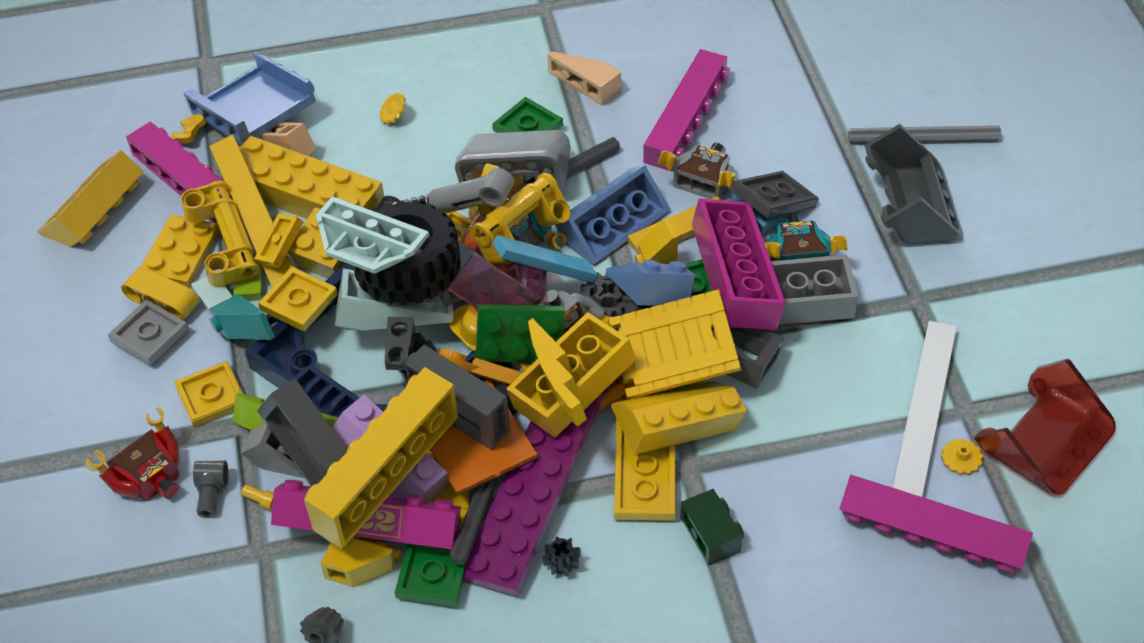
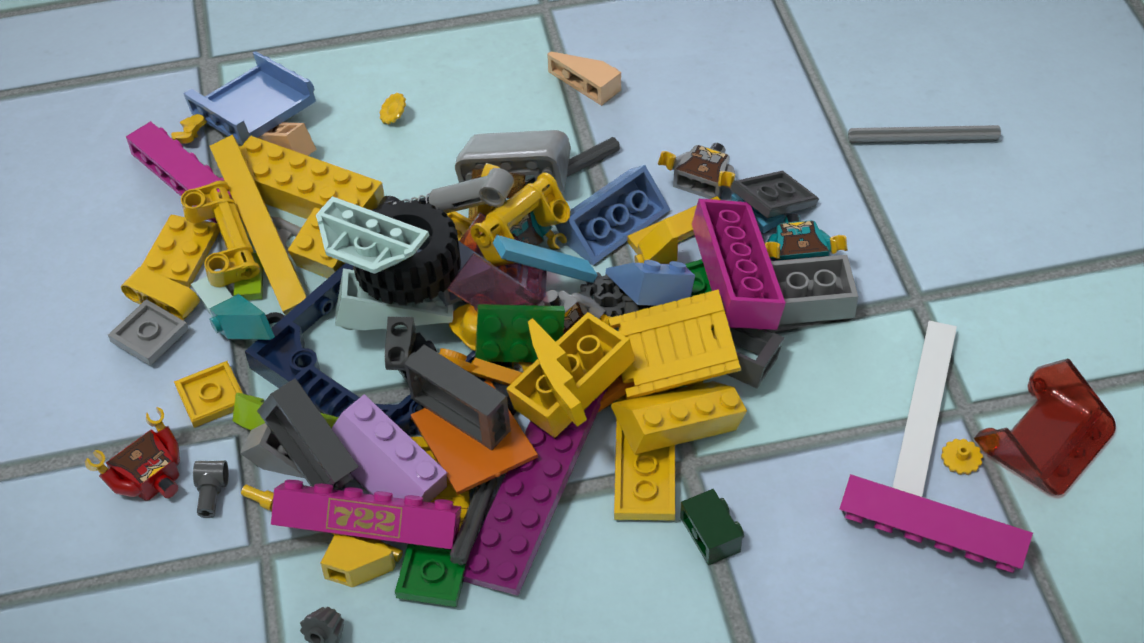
(92, 201): yellow slope -> none
(278, 240): yellow plate -> none
(298, 298): yellow plate -> none
(381, 457): yellow brick -> none
(527, 117): green plate -> none
(561, 556): black gear -> none
(686, 107): dark pink brick -> none
(915, 186): dark grey windscreen -> none

